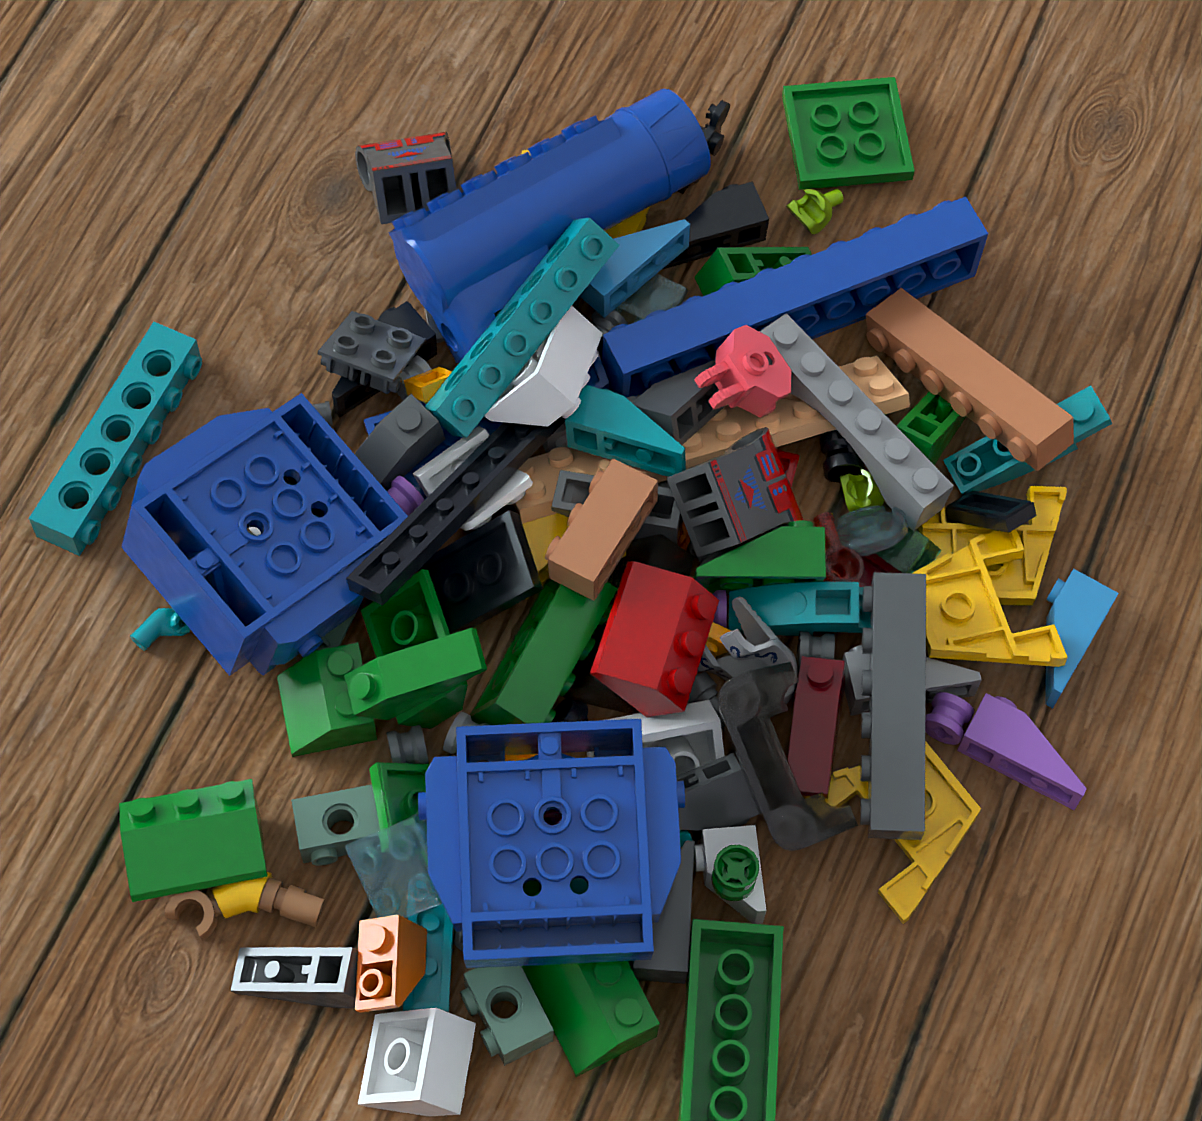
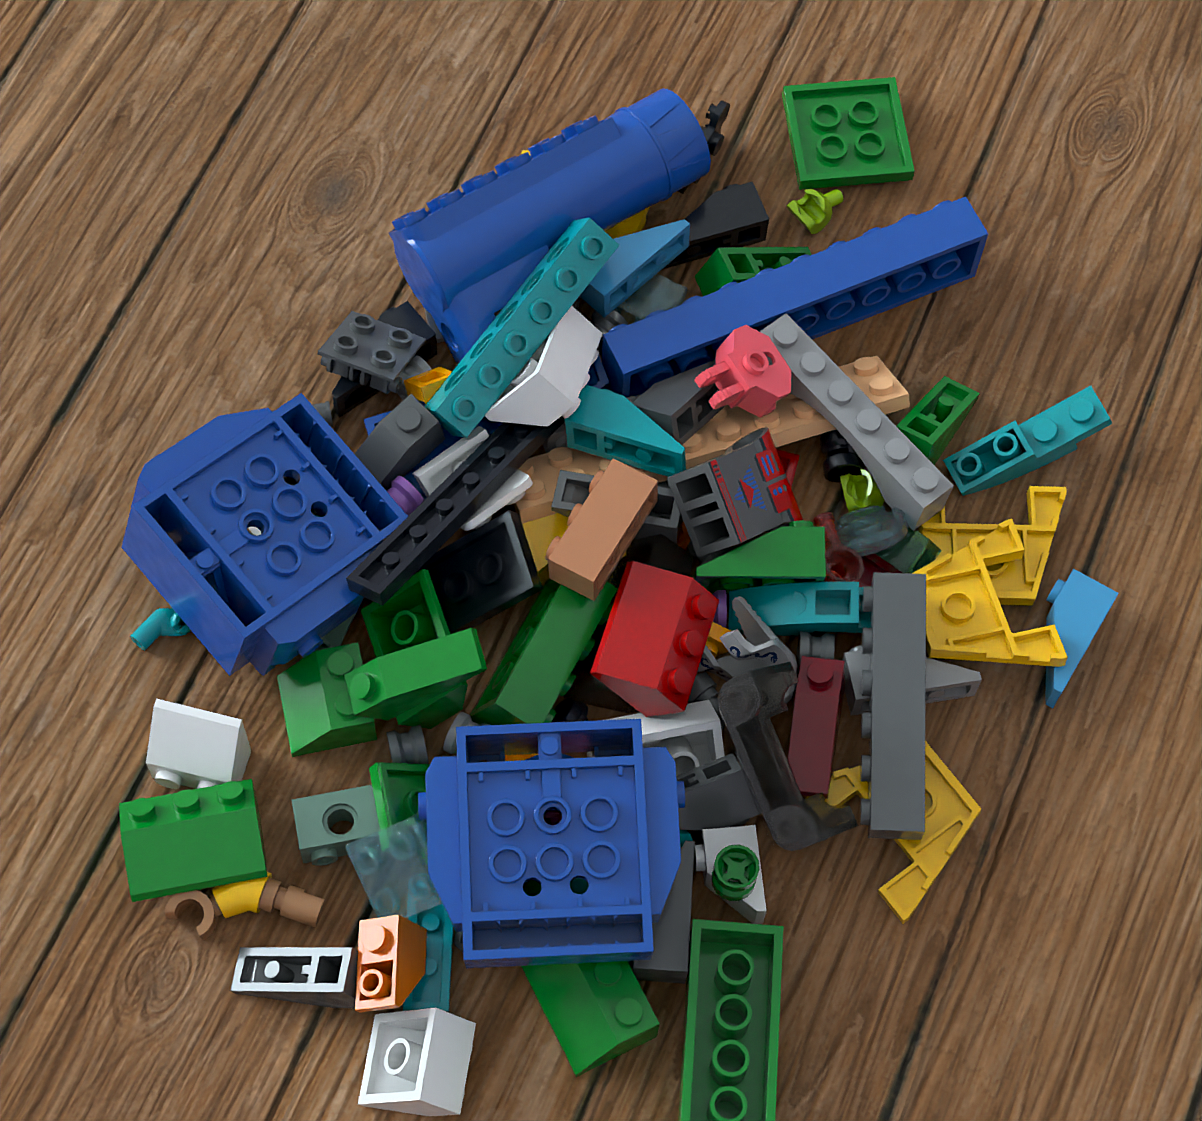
(157, 352): teal brick -> none
(195, 747): none -> white slope
(406, 173): dark grey piece -> none
(511, 1036): sand green brick -> none
(948, 718): medium lavender wheel -> none
(970, 379): nougat brick -> none
(990, 511): black tile -> none
(1015, 747): medium lavender slope -> none

